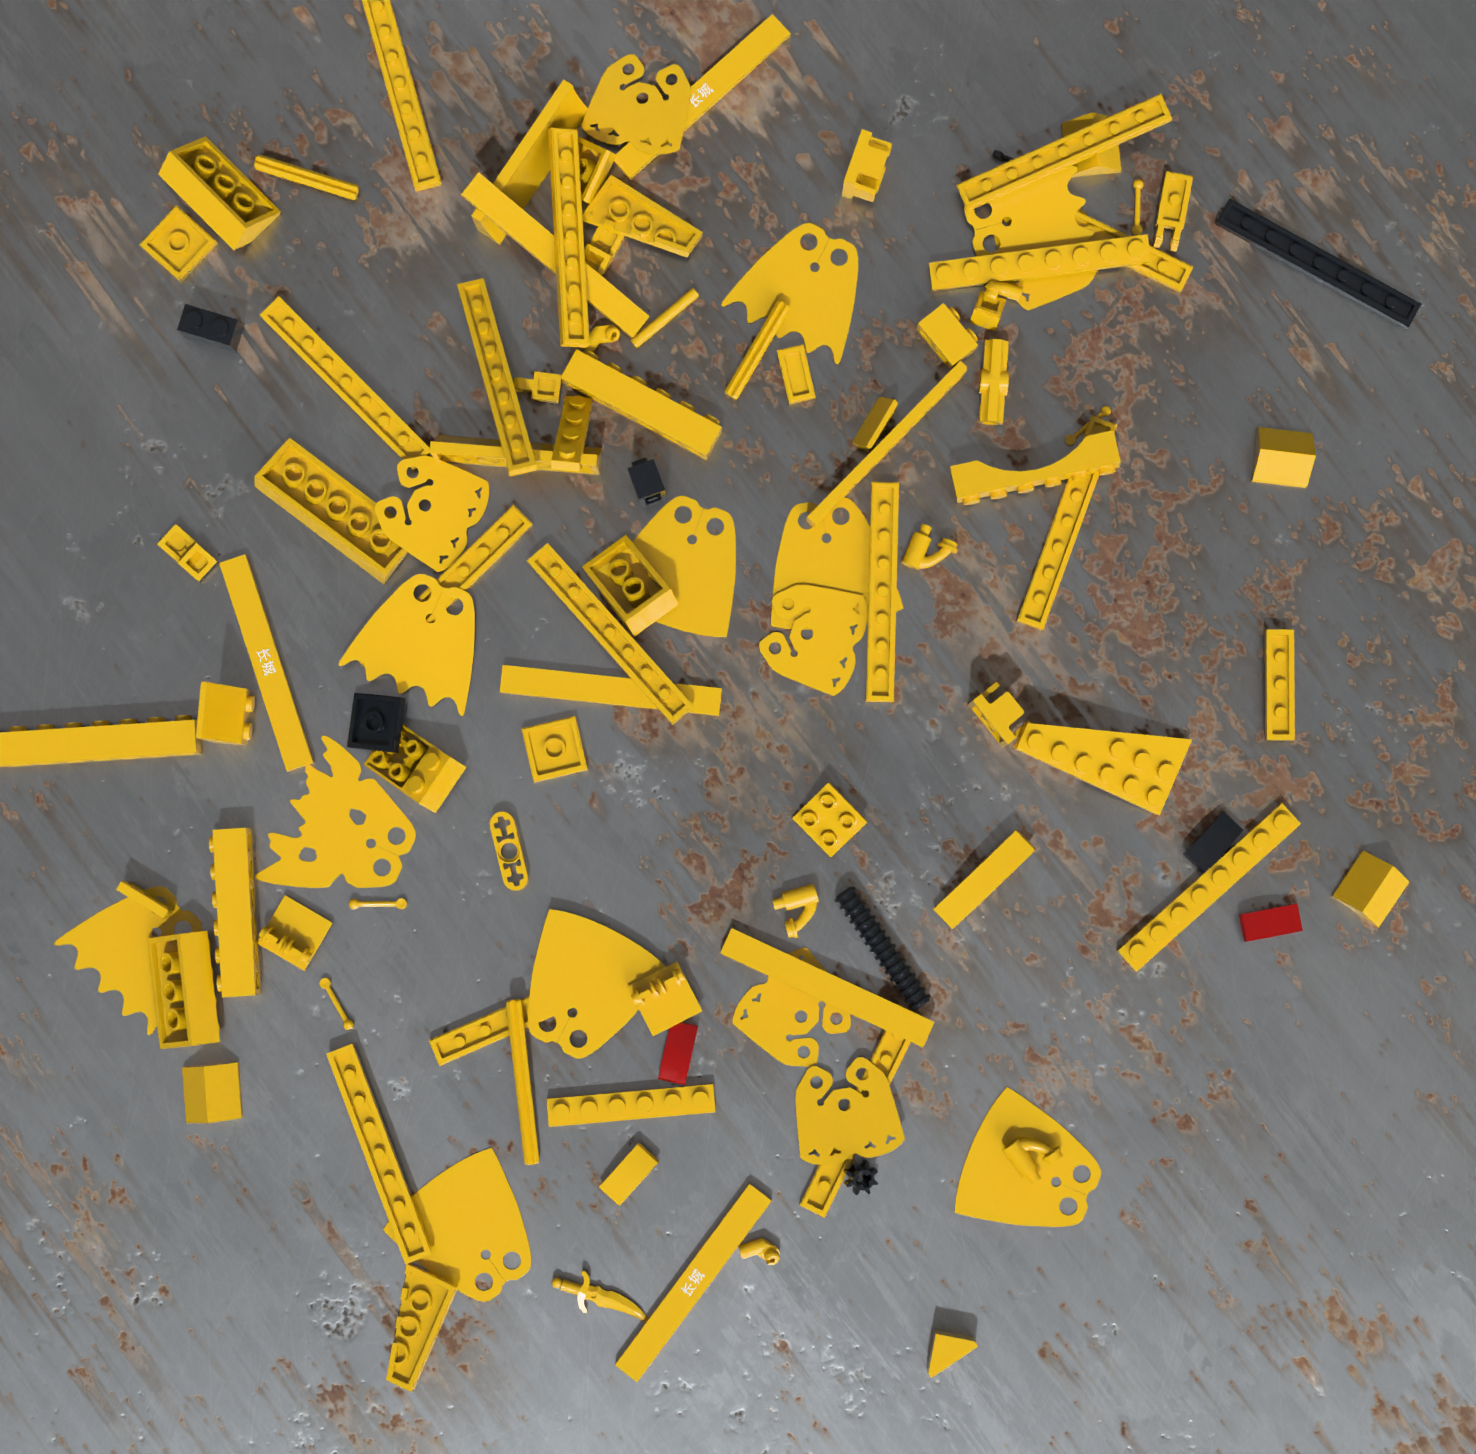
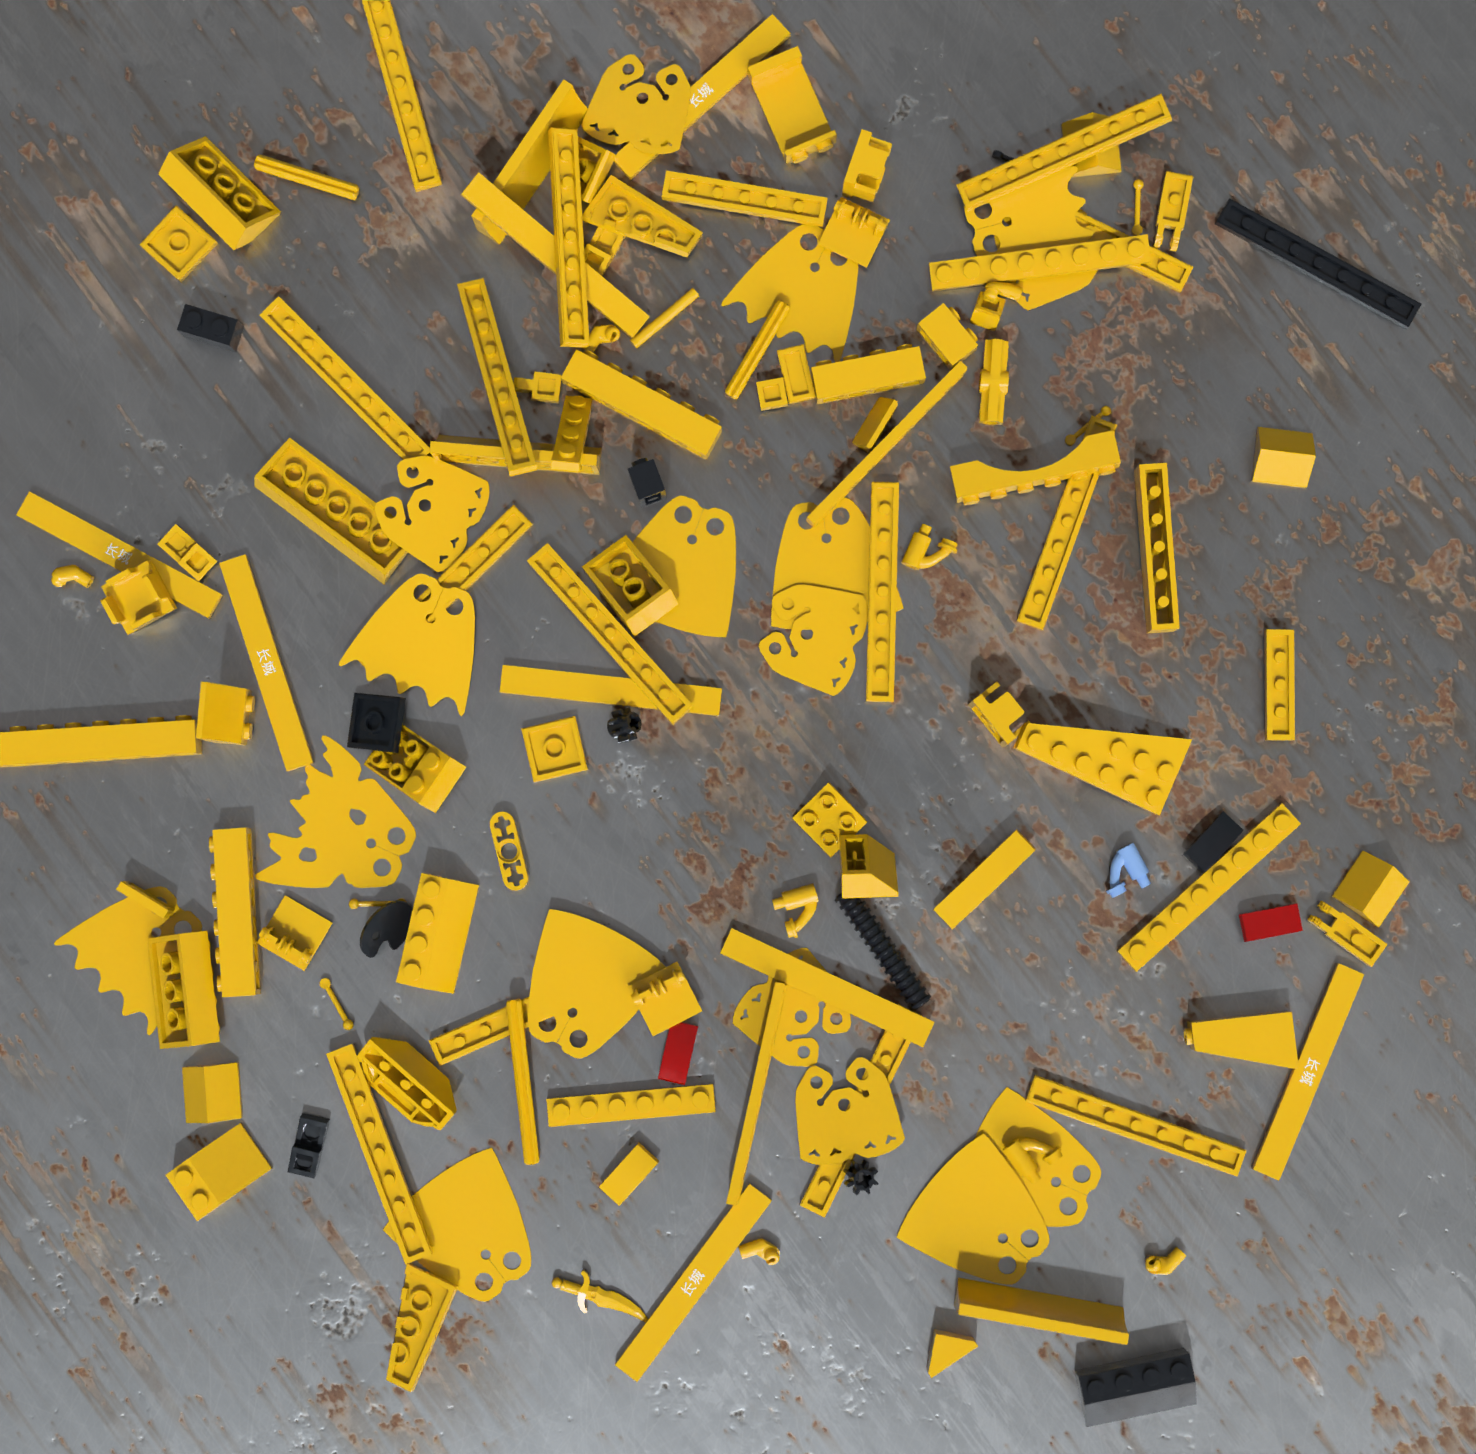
(71, 572): none -> yellow arm
(115, 552): none -> yellow tile
(136, 597): none -> yellow panel
(218, 1171): none -> yellow slope
(308, 1145): none -> black slope
(392, 925): none -> black piece
(408, 1081): none -> yellow wedge
(437, 933): none -> yellow slope
(624, 725): none -> black gear
(744, 198): none -> yellow plate
(756, 1094): none -> yellow tile
(771, 394): none -> yellow plate
(791, 106): none -> yellow panel
(853, 232): none -> yellow hinge
(866, 868): none -> yellow slope
(868, 374): none -> yellow brick
(967, 1210): none -> yellow piece
(1041, 1310): none -> yellow arch
(1135, 866): none -> light blue plant
(1135, 1125): none -> yellow tile
(1136, 1387): none -> black slope
(1156, 548): none -> yellow brick
(1164, 1265): none -> yellow arm
(1251, 1037): none -> yellow slope
(1306, 1079): none -> yellow tile
(1350, 935): none -> yellow hinge

